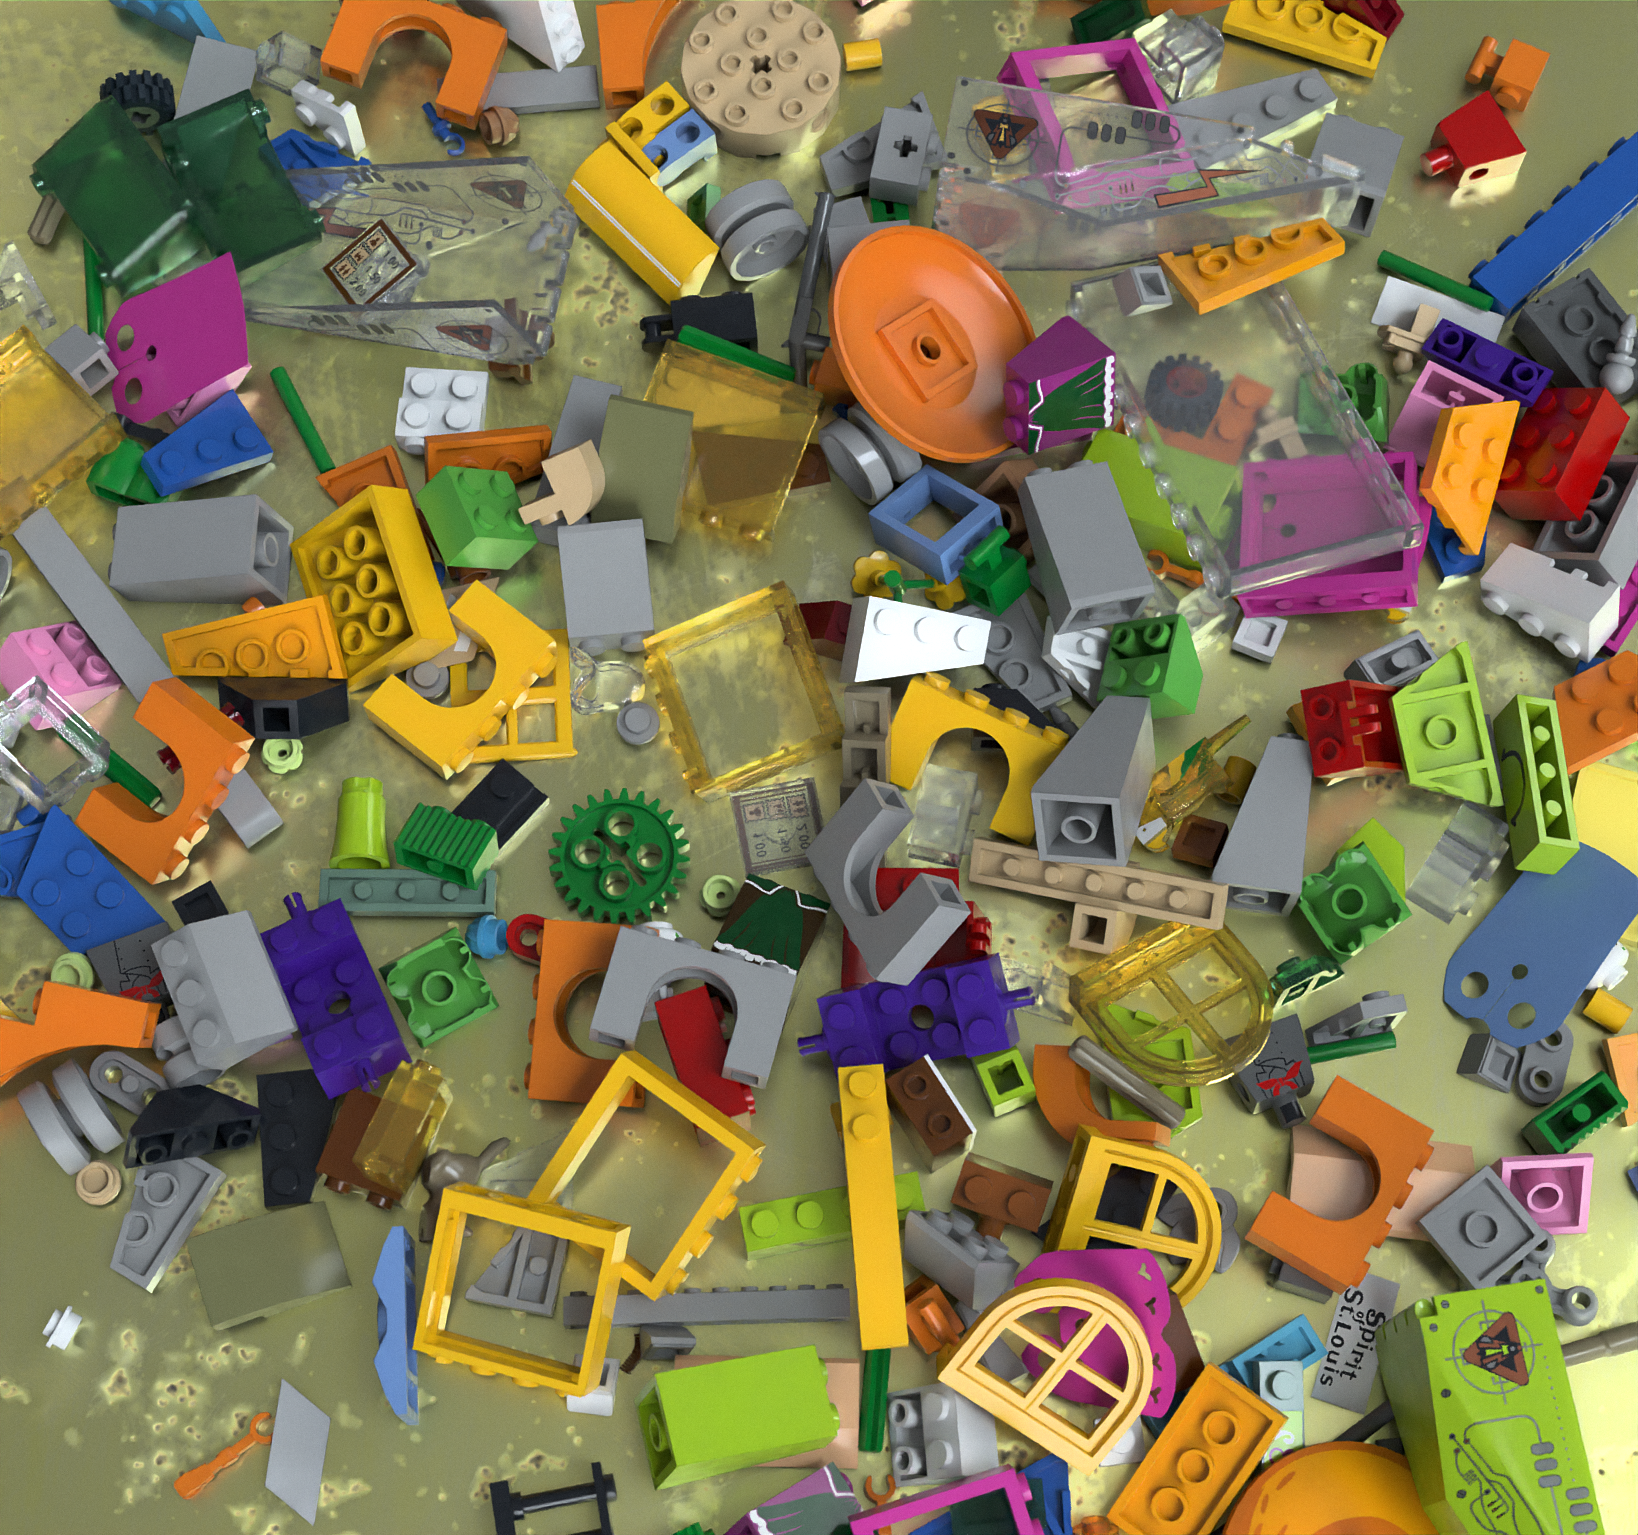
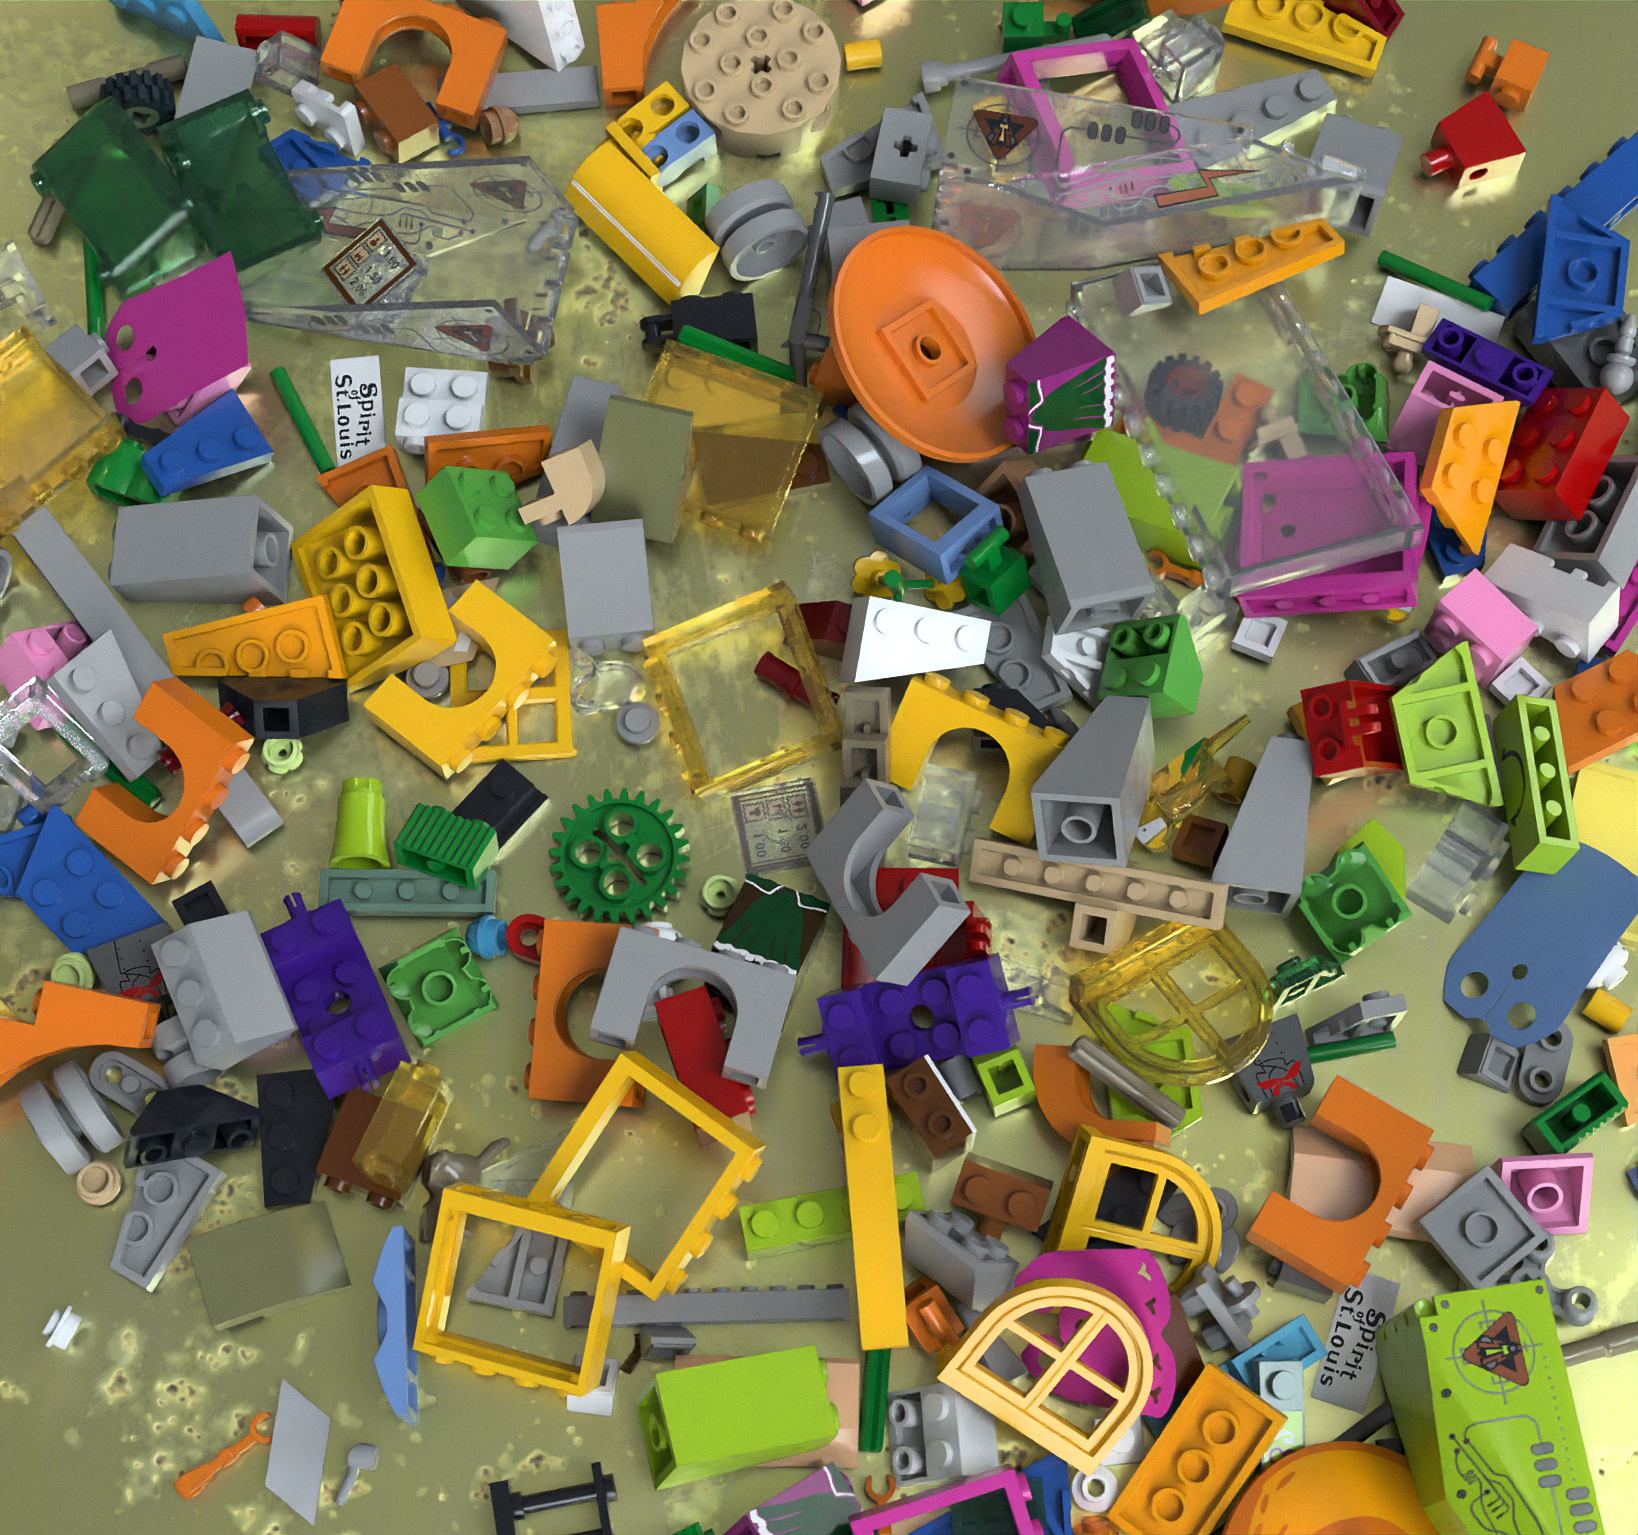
(88, 93): none -> dark tan piece
(104, 700): none -> light grey wing
(256, 28): none -> red brick
(357, 407): none -> white sticker
(363, 1457): none -> light grey hand
(395, 114): none -> dark orange brick
(785, 678): none -> dark red pin
(938, 74): none -> light grey piece
(961, 1078): none -> light grey hinge
(1025, 26): none -> green brick
(1090, 1503): none -> white plate
(1228, 1302): none -> light grey hips
(1484, 618): none -> bright pink brick
(1519, 679): none -> white plate
(1578, 275): none -> blue wing

